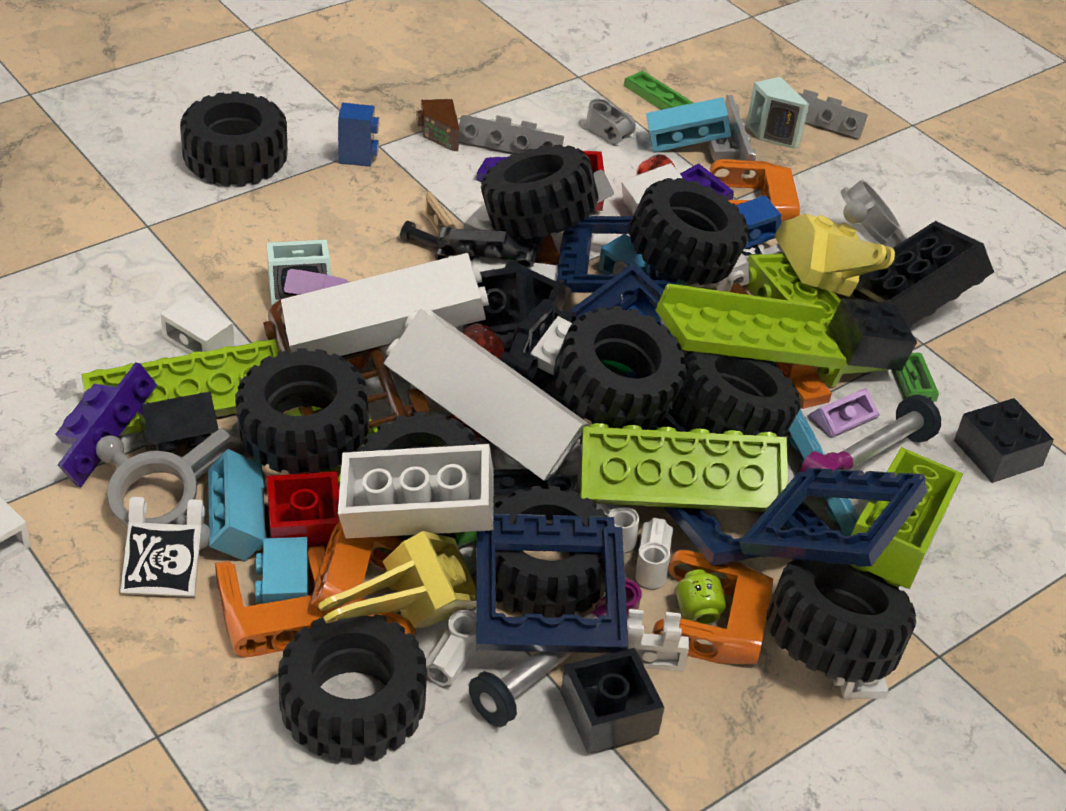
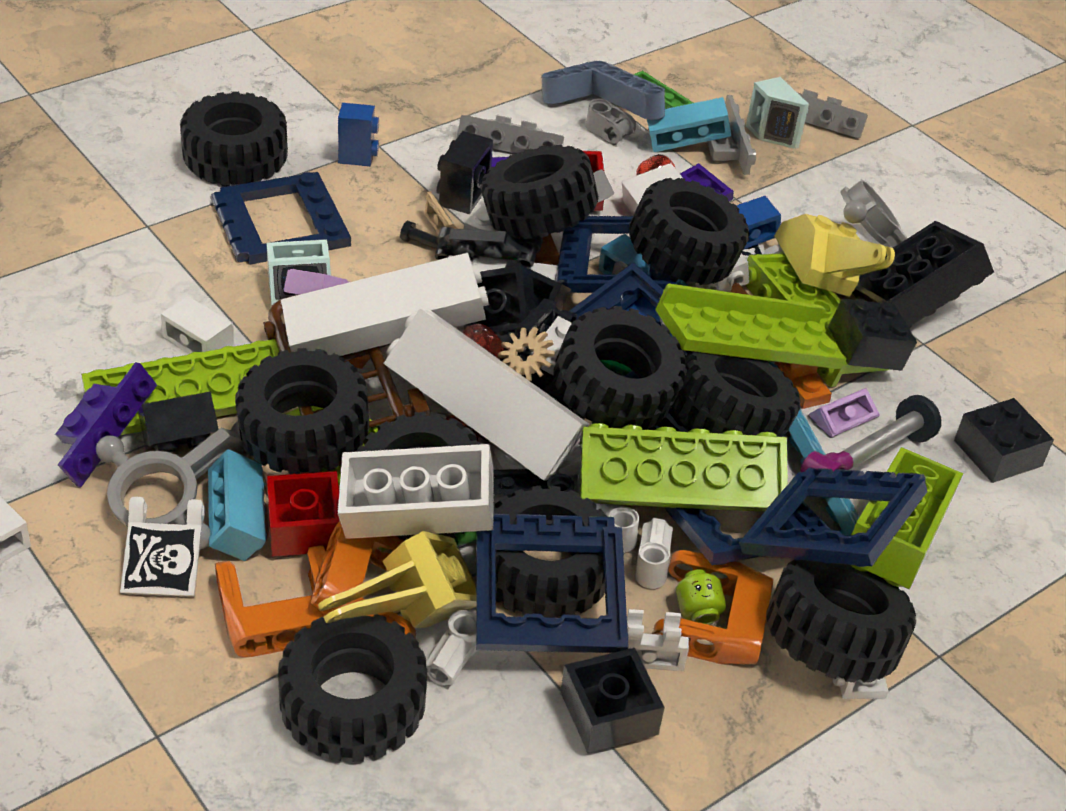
(241, 229): none -> dark blue hinge
(283, 569): medium azure brick -> none
(439, 122): reddish brown slope -> none
(463, 171): none -> black brick
(495, 696): piece -> none
(535, 344): none -> tan gear
(608, 83): none -> sand blue beam
(773, 180): orange connector -> none
(909, 379): bright green tile -> none

